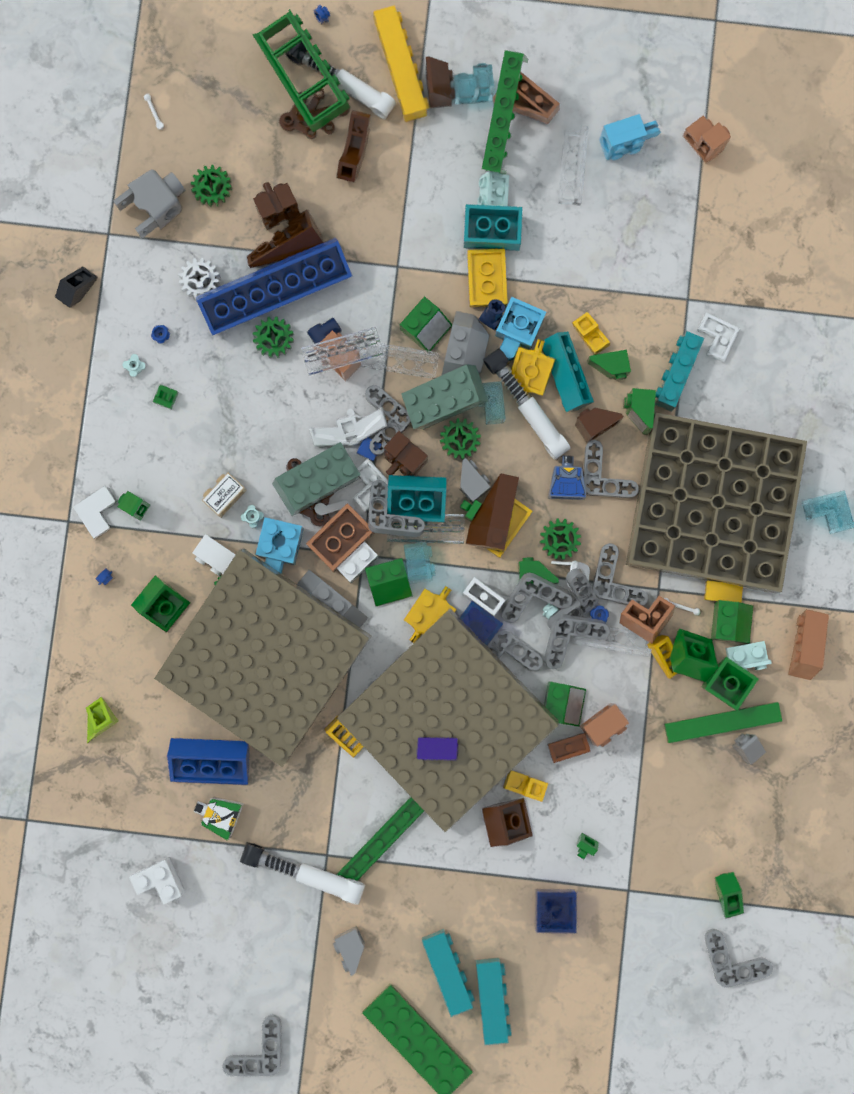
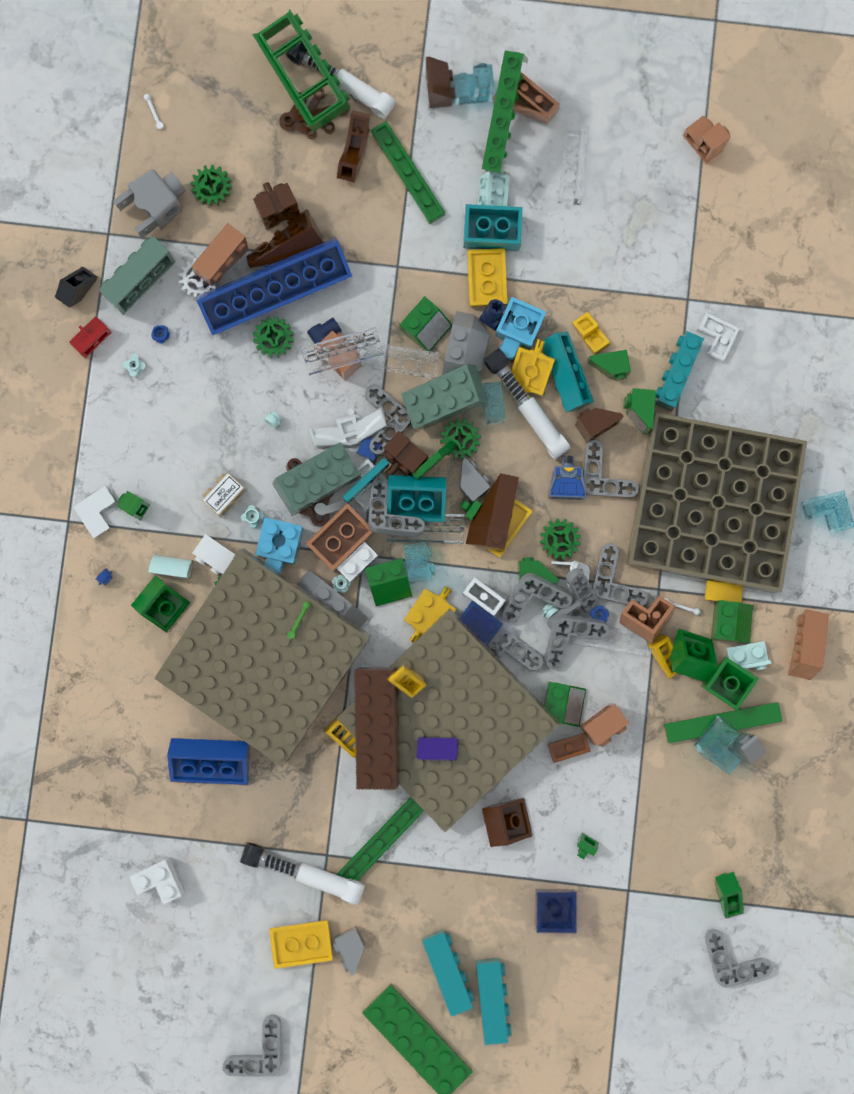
(90, 337): none -> red panel
(99, 718): lime slope -> none
(137, 275): none -> sand green brick
(165, 397): green tile -> none
(171, 566): none -> light aqua brick
(219, 816): torso -> none
(220, 255): none -> nougat wedge
(273, 419): none -> light aqua plate
(291, 634): none -> bright green hinge
(301, 944): none -> yellow plate
(321, 14): blue plate -> none
(340, 588): none -> light aqua plate
(366, 480): none -> teal tile
(376, 729): none -> reddish brown brick
(400, 65): yellow brick -> none
(407, 681): none -> yellow slope
(408, 172): none -> green tile
(434, 459): none -> green tile
(525, 785): yellow slope -> none
(626, 136): medium azure brick -> none
(716, 744): none -> clear light blue brick

